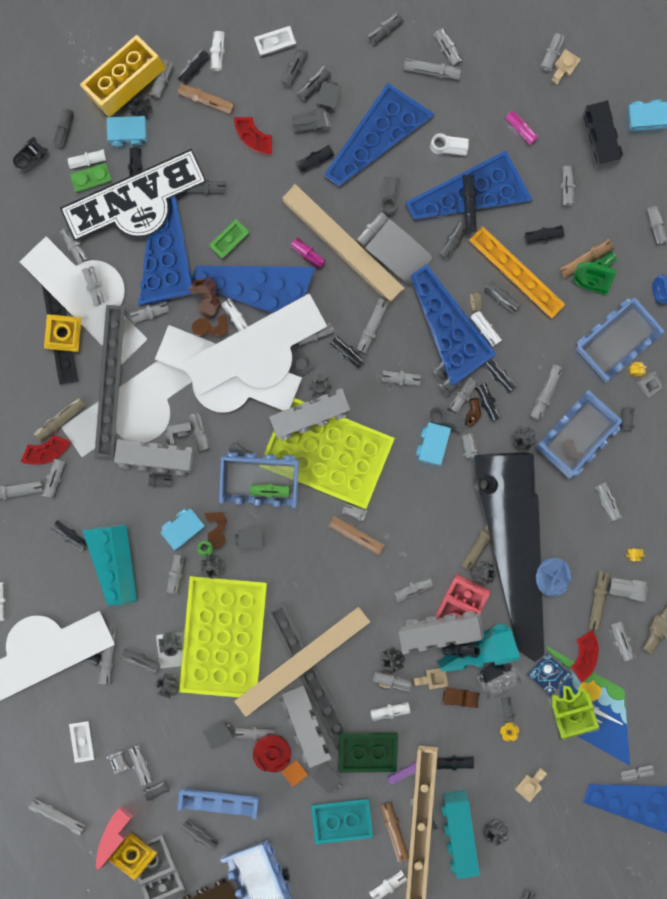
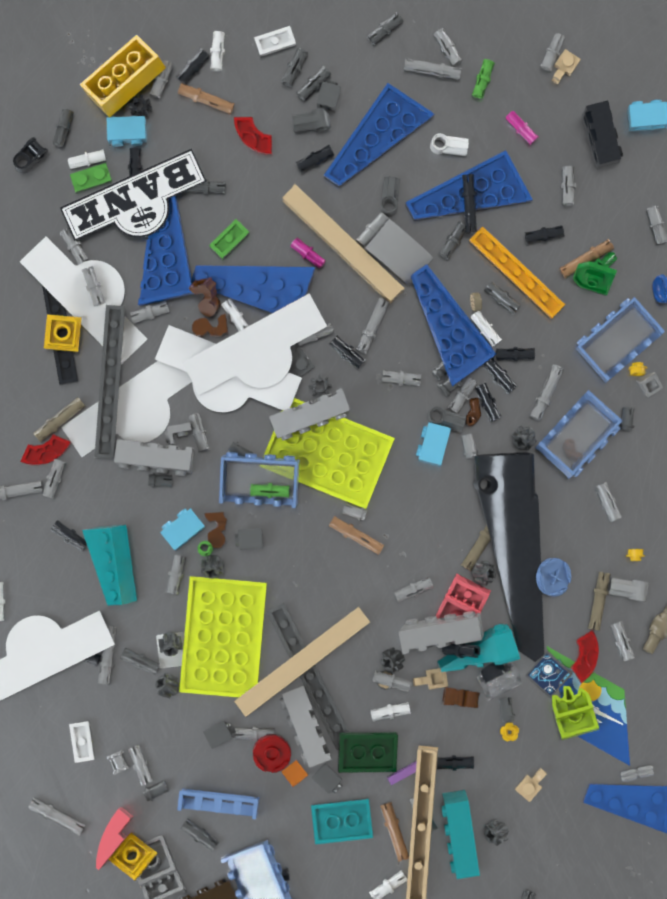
(483, 78): none -> bright green pin
(515, 354): none -> black pin

